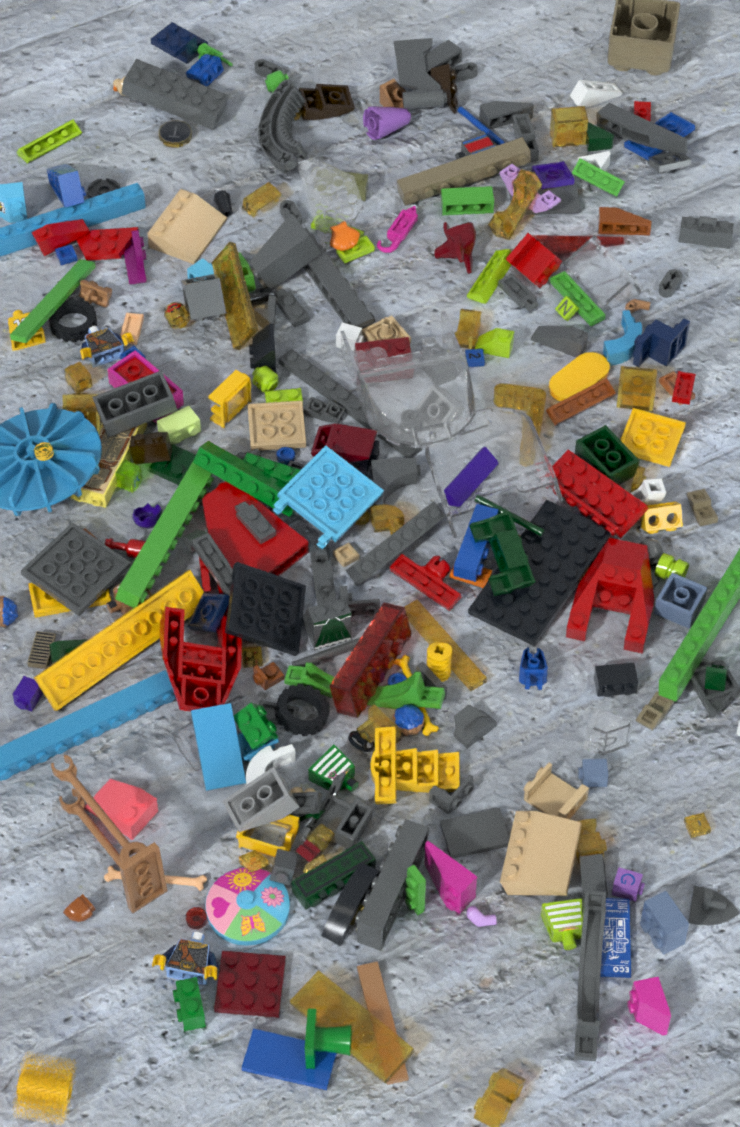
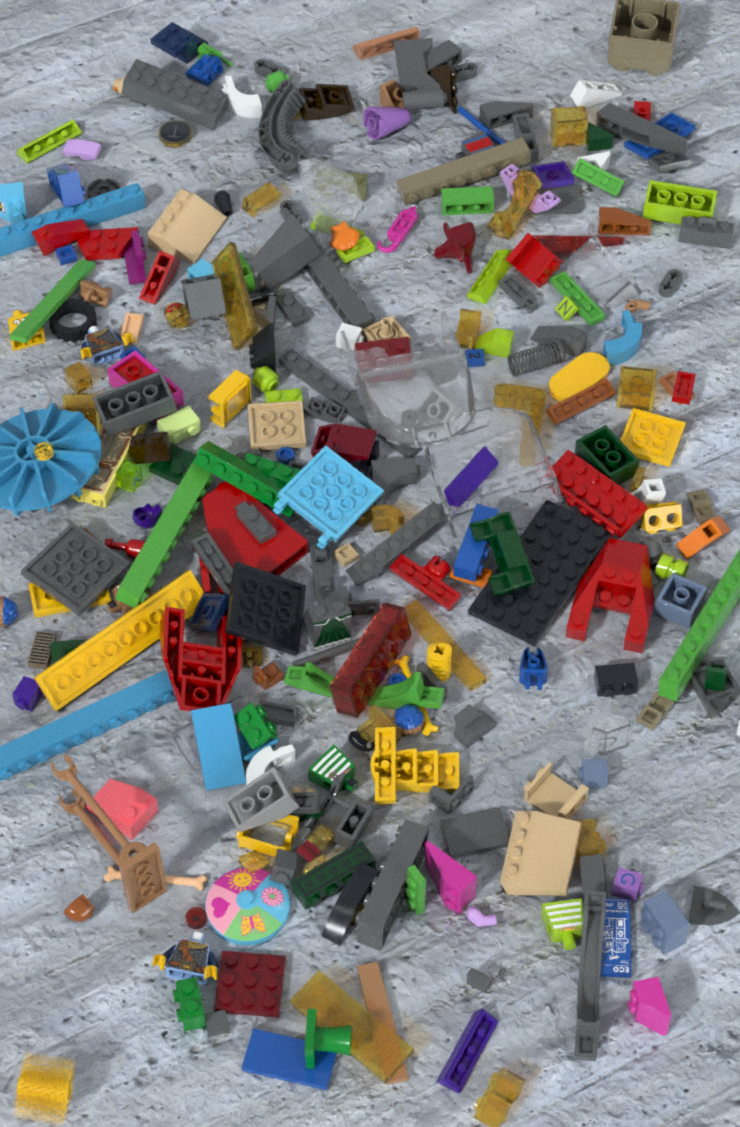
(85, 149): none -> lavender slope
(160, 277): none -> red slope
(216, 1023): none -> dark grey tile
(240, 103): none -> white arch
(307, 694): black tyre -> none
(384, 43): none -> nougat panel
(467, 1050): none -> dark purple slope
(478, 980): none -> dark grey tile
(517, 519): dark green bar -> none
(554, 352): none -> dark grey piece
(660, 342): dark blue bracket -> none
(671, 201): none -> lime brick
(697, 825): clear yellow tile -> none
(703, 537): none -> orange slope

